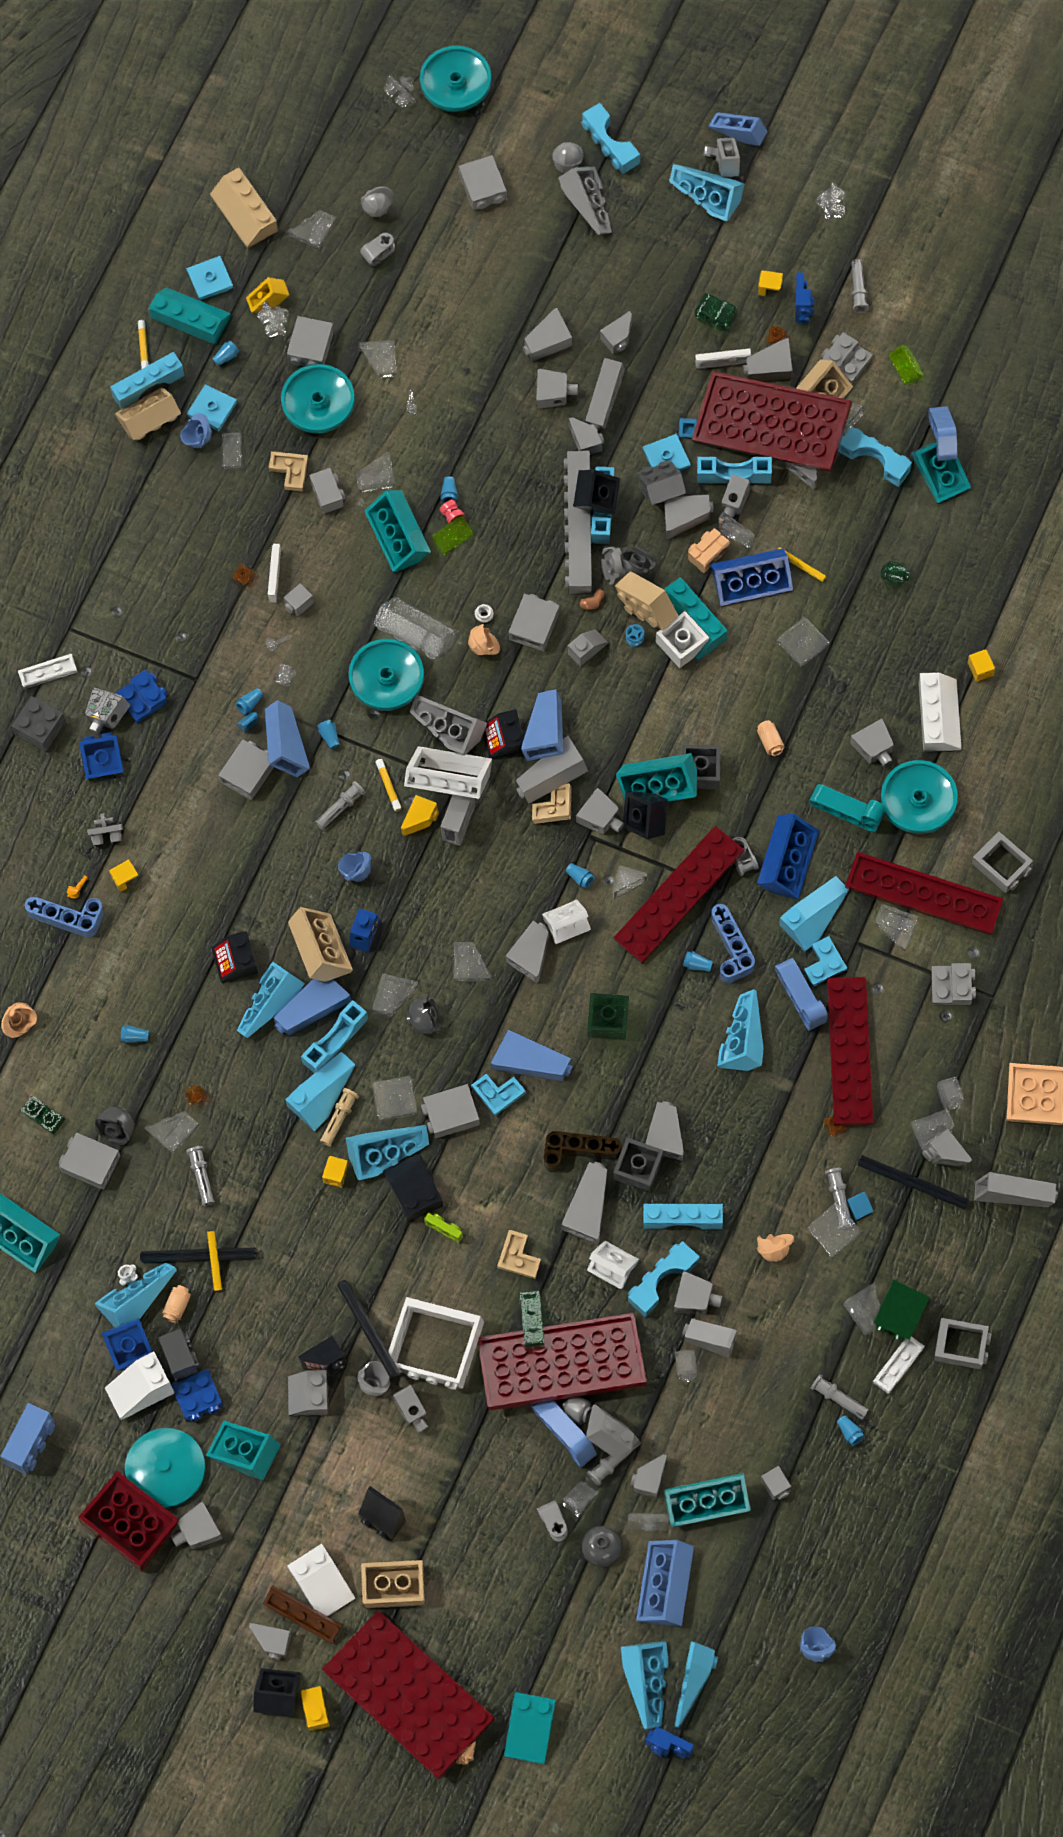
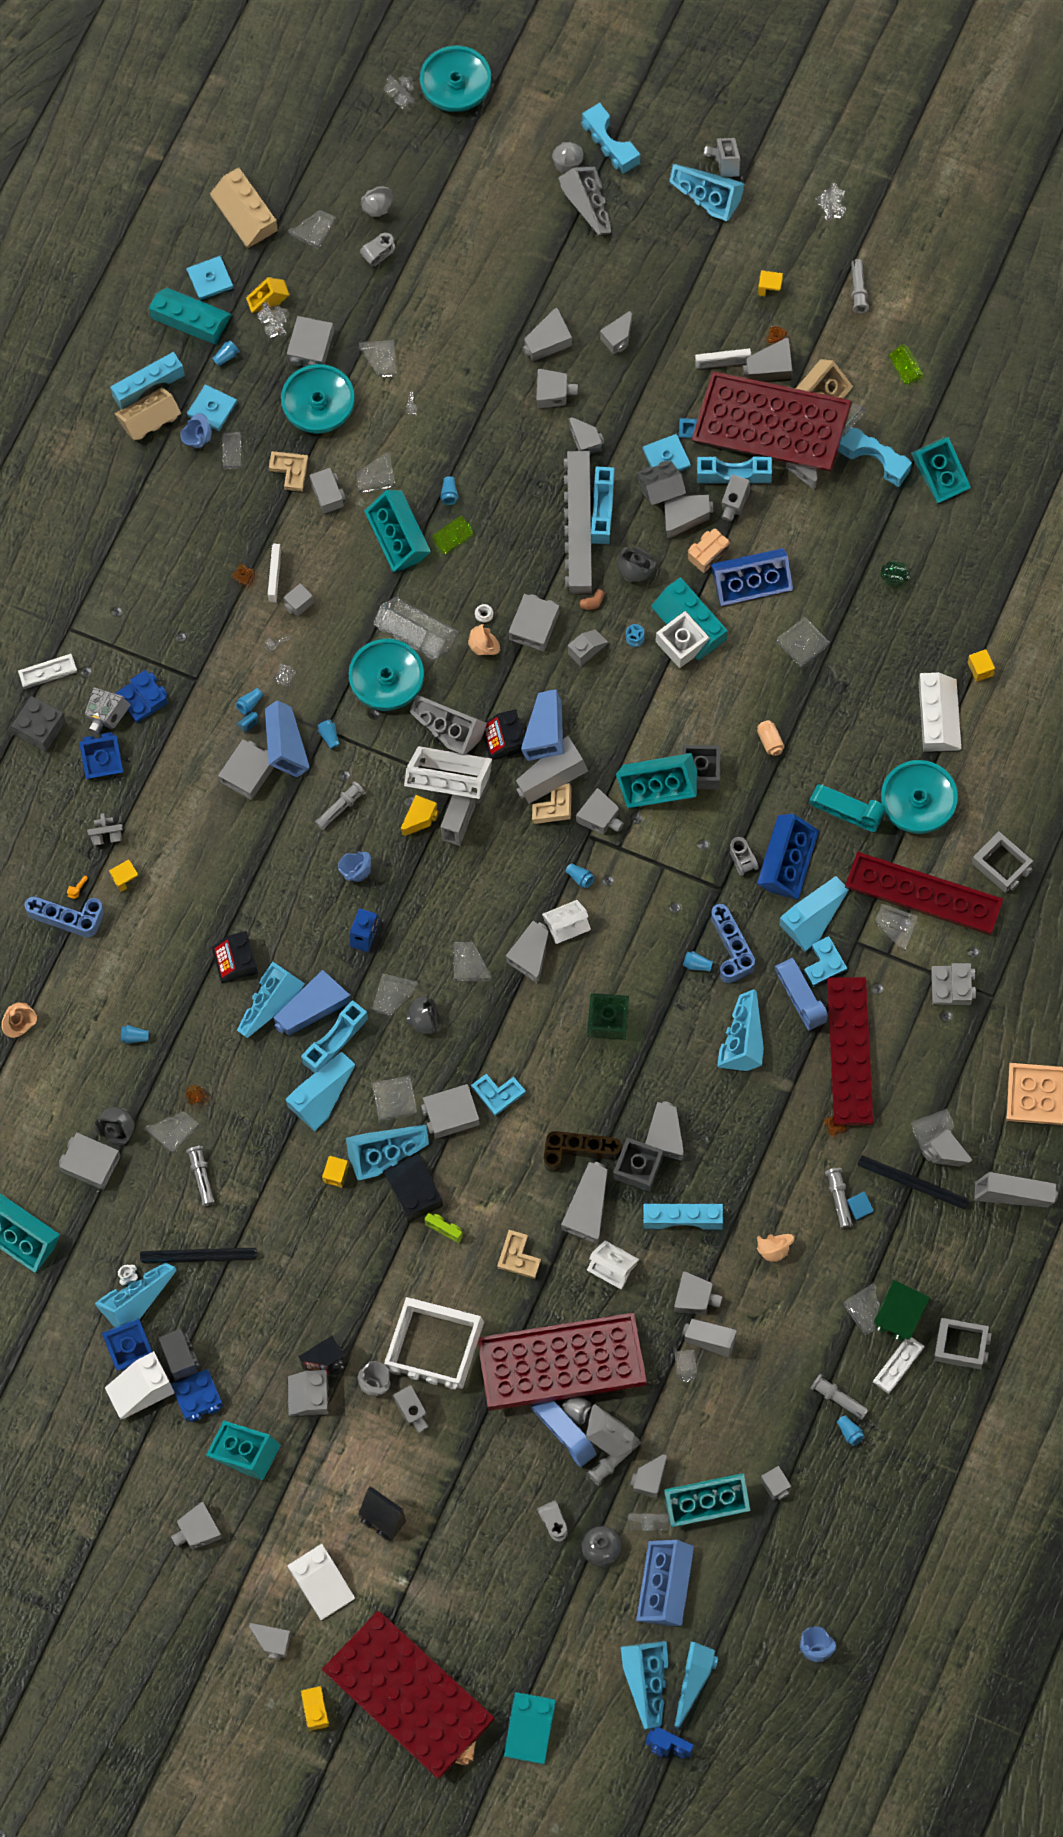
(28, 1439): medium blue brick -> none
(42, 1115): clear green slope -> none
(128, 1521): dark red slope -> none
(143, 343): yellow bar -> none
(166, 1466): teal dish -> none
(176, 1304): light nougat head -> none
(214, 1260): yellow bar -> none
(276, 1692): black slope -> none
(302, 1614): reddish brown tile -> none
(319, 944): tan slope -> none
(342, 1109): tan pin -> none
(368, 1328): black axle -> none
(388, 785): yellow bar -> none
(393, 1584): tan brick -> none
(451, 511): coral wheel -> none
(482, 183): light grey brick -> none
(529, 1058): medium blue slope -> none
(532, 1319): clear green tile -> none
(579, 1498): clear slope -> none
(596, 492): black slope -> none
(605, 393): light grey slope -> none
(612, 565): light grey plate -> none
(627, 880): clear slope -> none
(644, 1296): medium azure arch -> none
(645, 814): black slope -> none
(646, 601): tan brick -> none
(678, 894): dark red plate -> none
(715, 312): clear green brick -> none
(735, 531): clear wing -> none
(742, 128): medium blue slope -> none
(804, 301): blue plate -> none
(805, 567): yellow bar -> none
(834, 1229): clear plate -> none
(847, 356): light grey plate -> none
(874, 743): light grey torso -> none
(944, 432): medium blue beam -> none
(950, 1093): clear brick -> none

